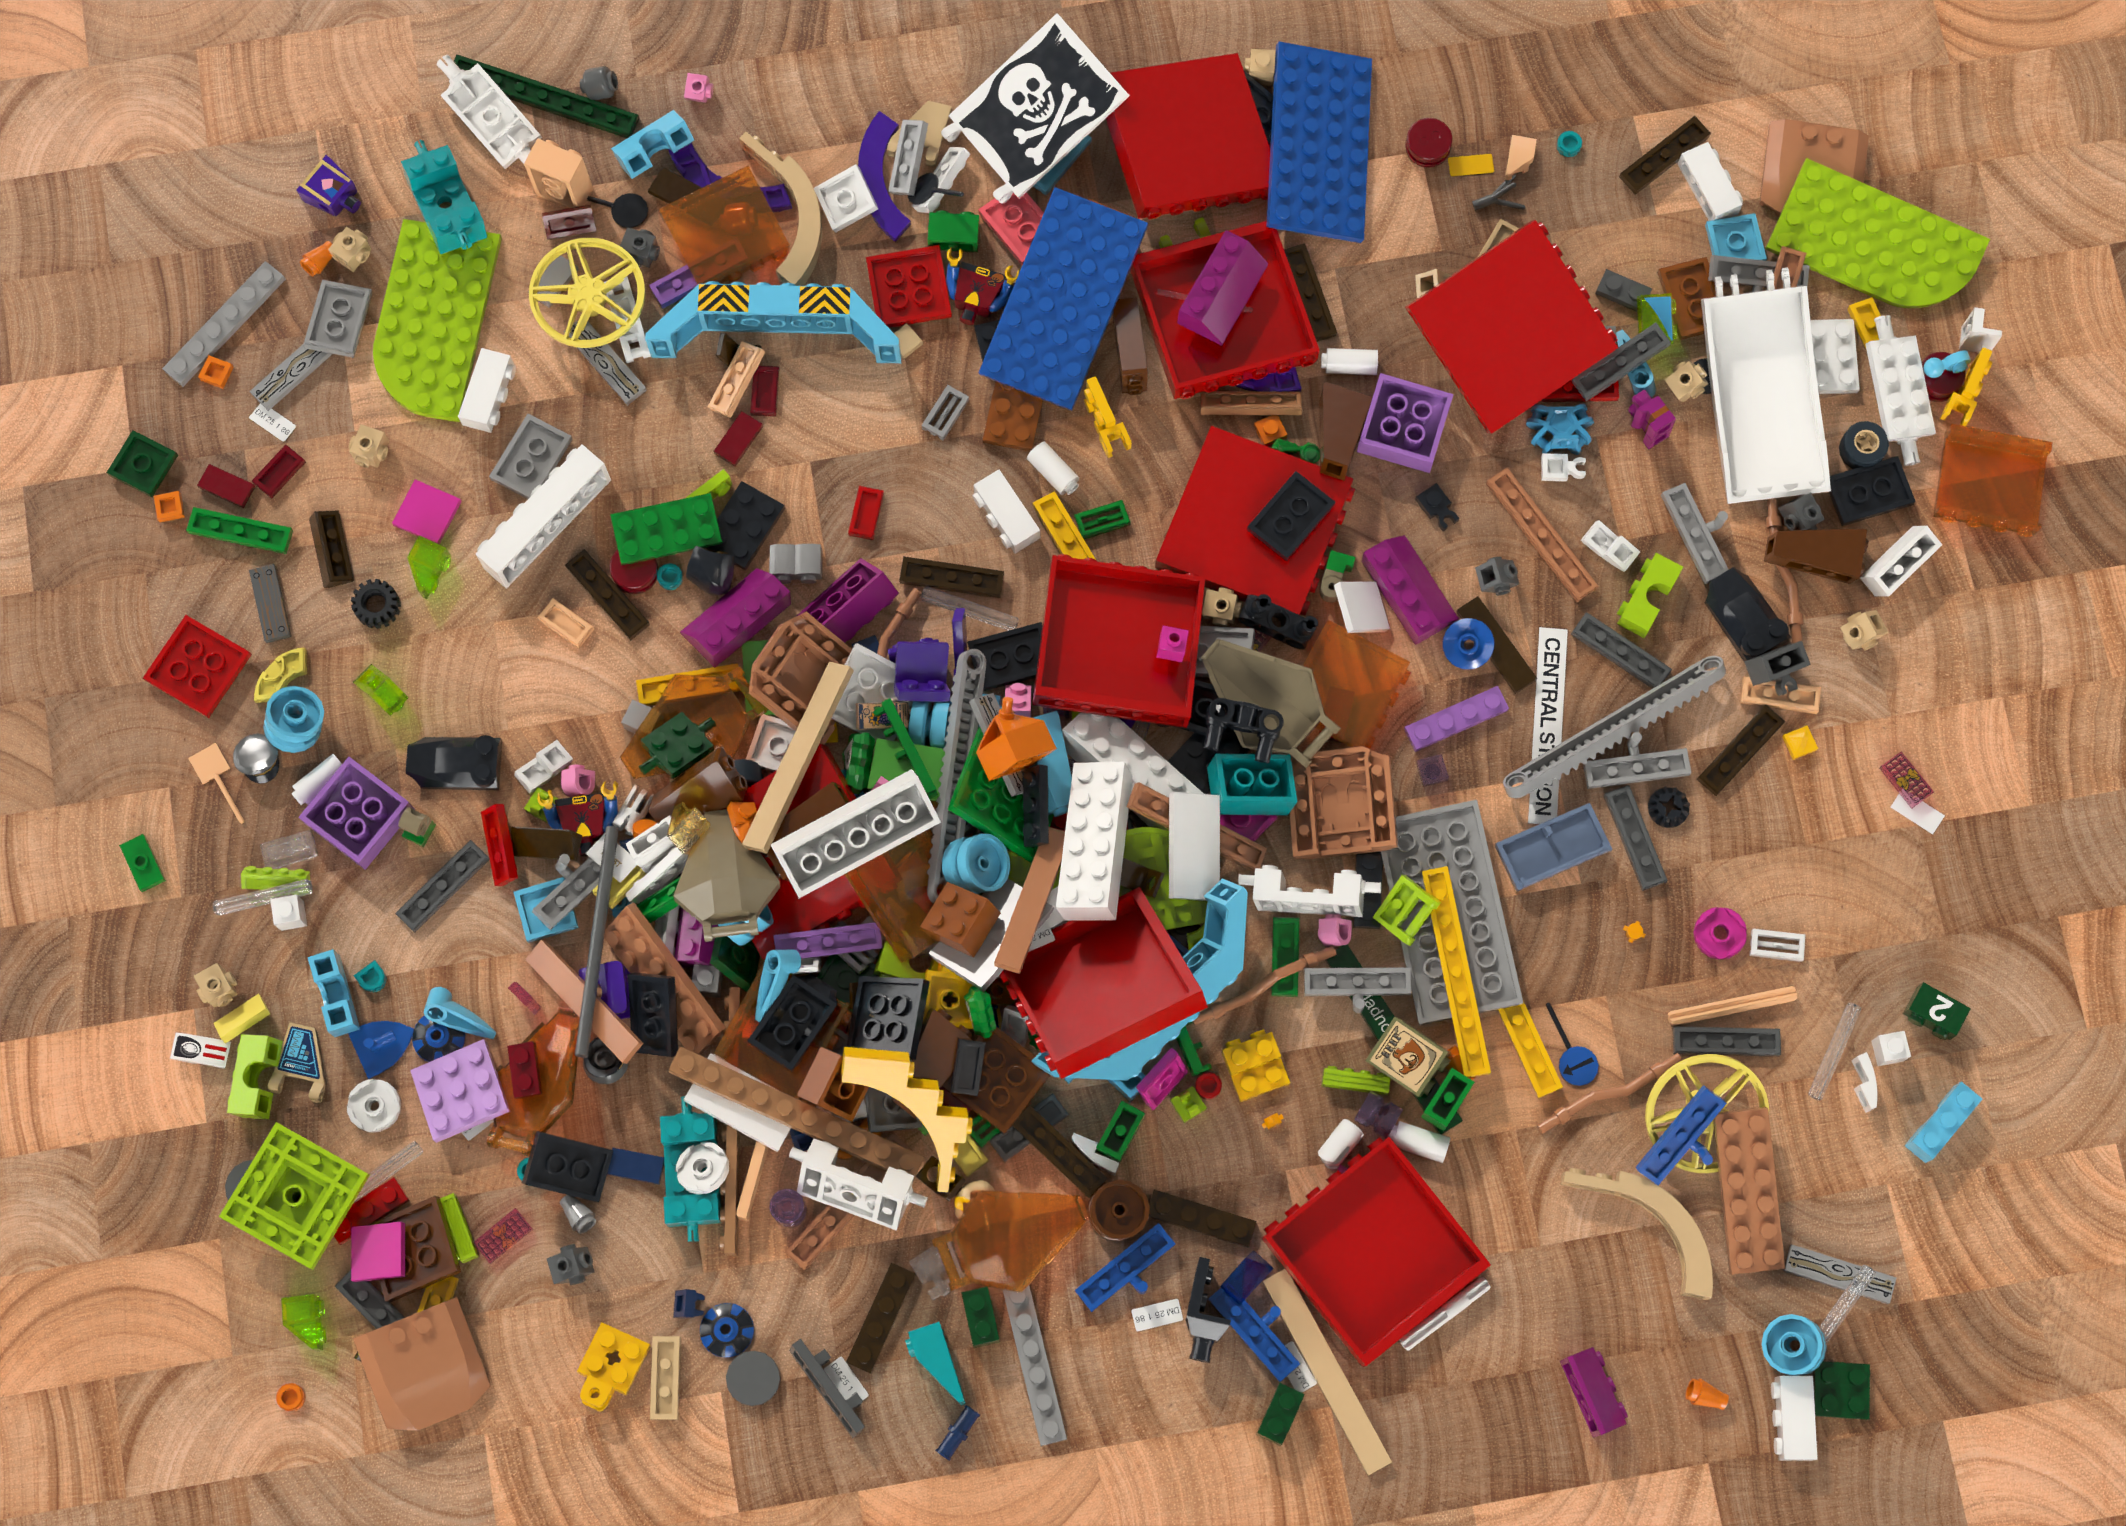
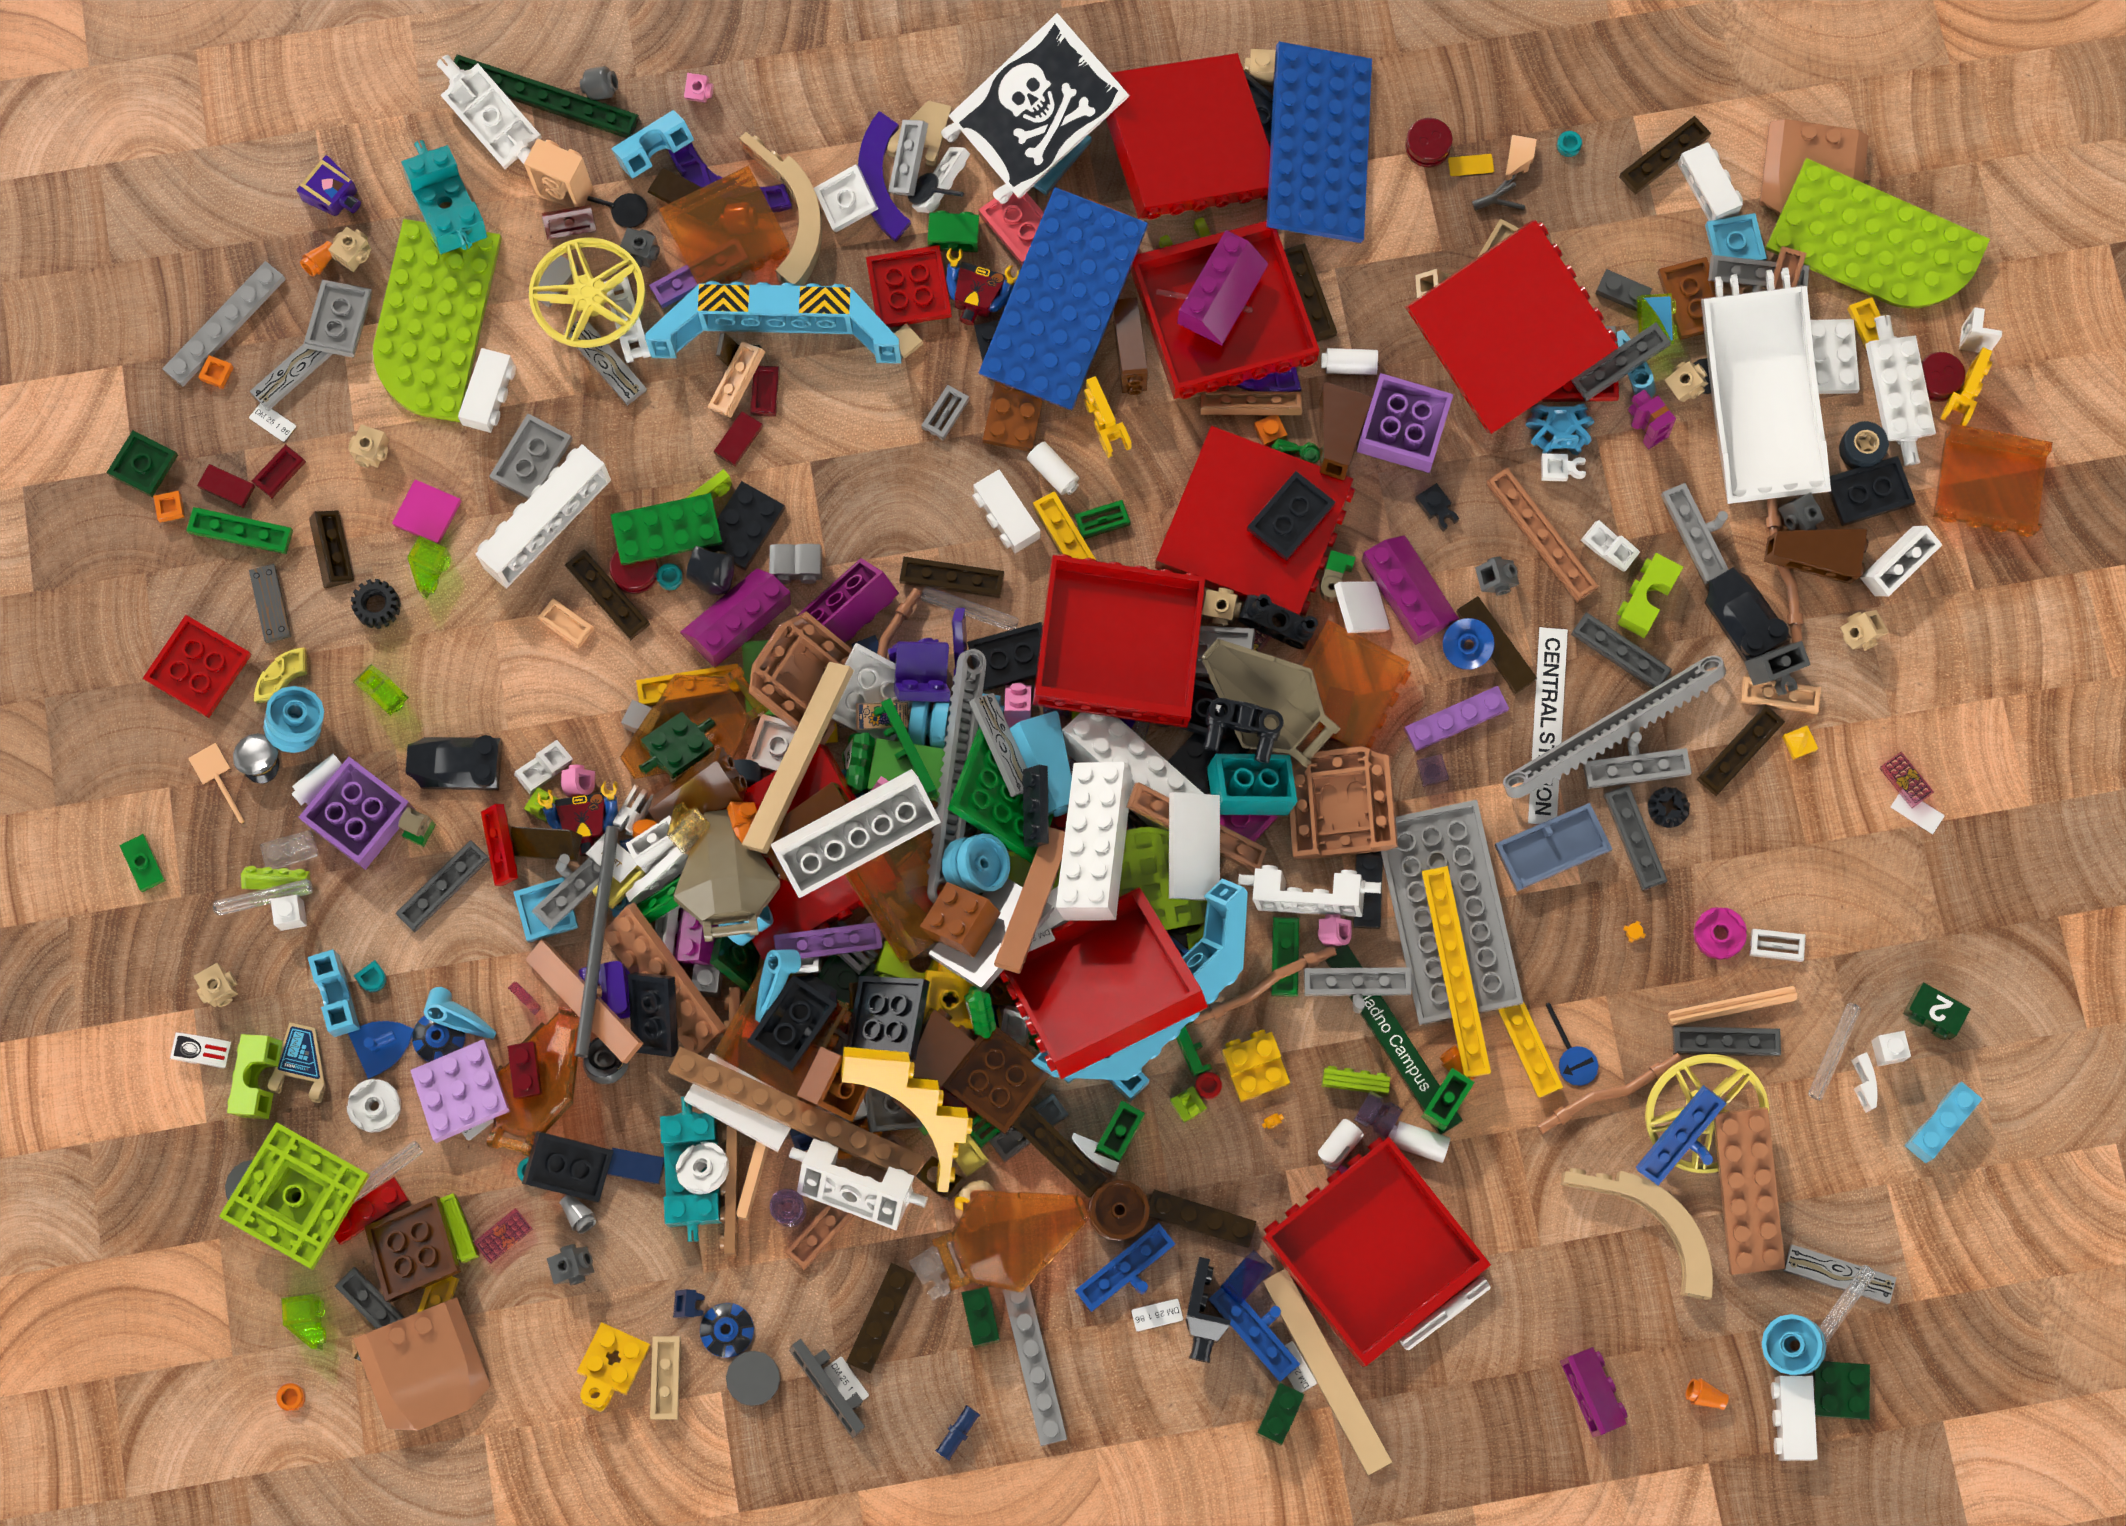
(241, 1018): light yellow tile -> none
(378, 1251): dark pink tile -> none
(866, 513): red tile -> none
(934, 1355): teal slope -> none
(967, 1067): black tile -> none
(1013, 742): orange piece -> none
(1136, 876): dark brown bracket -> none
(1162, 1079): dark pink tile -> none
(1172, 650): dark pink plate -> none
(1400, 904): lime plate -> none
(1409, 1057): brick -> none
(1955, 362): medium azure plate -> none

